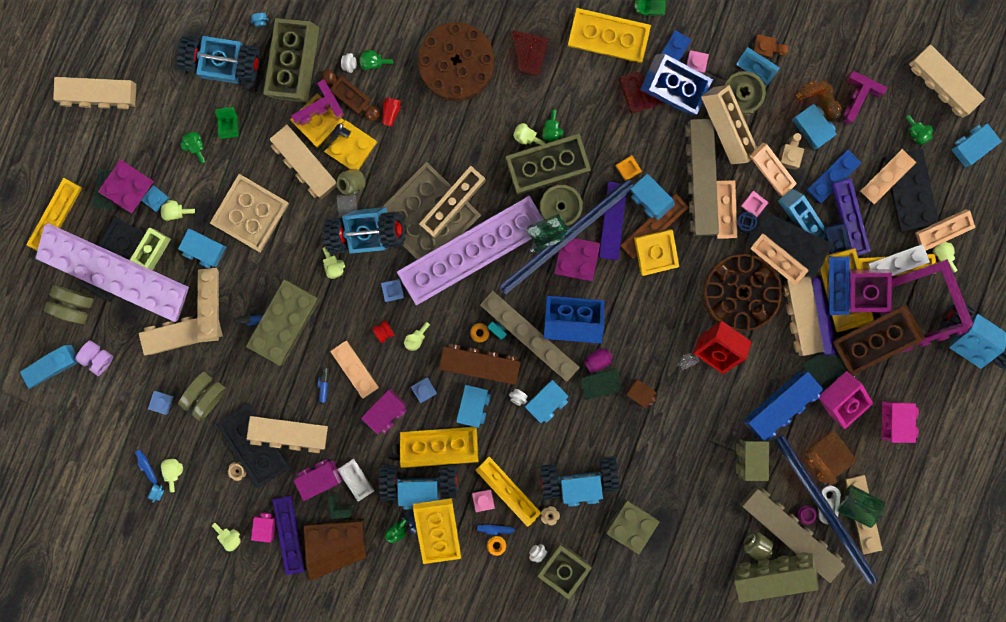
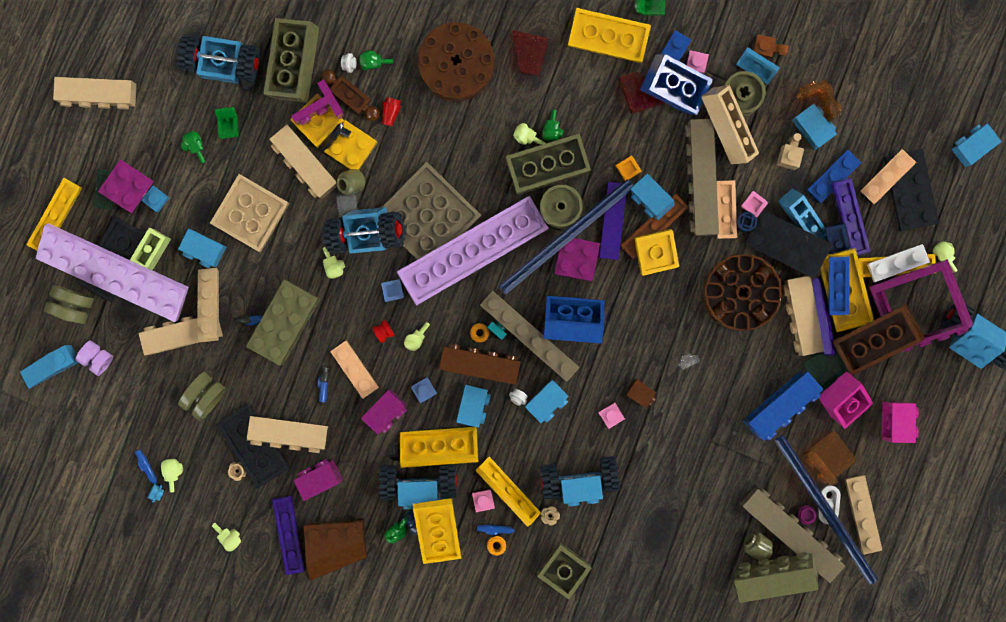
(160, 402): medium blue plate -> none
(171, 210): yellowish green piece -> none
(259, 19): dark azure plate -> none
(263, 527): dark pink brick -> none
(339, 511): clear green panel -> none
(355, 480): white plate -> none
(452, 202): tan brick -> none
(537, 553): white plate -> none
(547, 232): clear green panel -> none
(598, 360): magenta brick -> none
(601, 384): clear green panel -> none
(611, 415): none -> bright pink plate
(632, 526): olive brick -> none
(722, 347): red brick -> none
(753, 459): olive brick -> none
(773, 169): light nougat plate -> none
(779, 259): light nougat plate -> none
(862, 506): clear green panel -> none
(865, 86): magenta bracket -> none
(870, 290): magenta brick -> none
(920, 133): green piece -> none
(945, 229): light nougat plate -> none
(946, 81): tan brick -> none

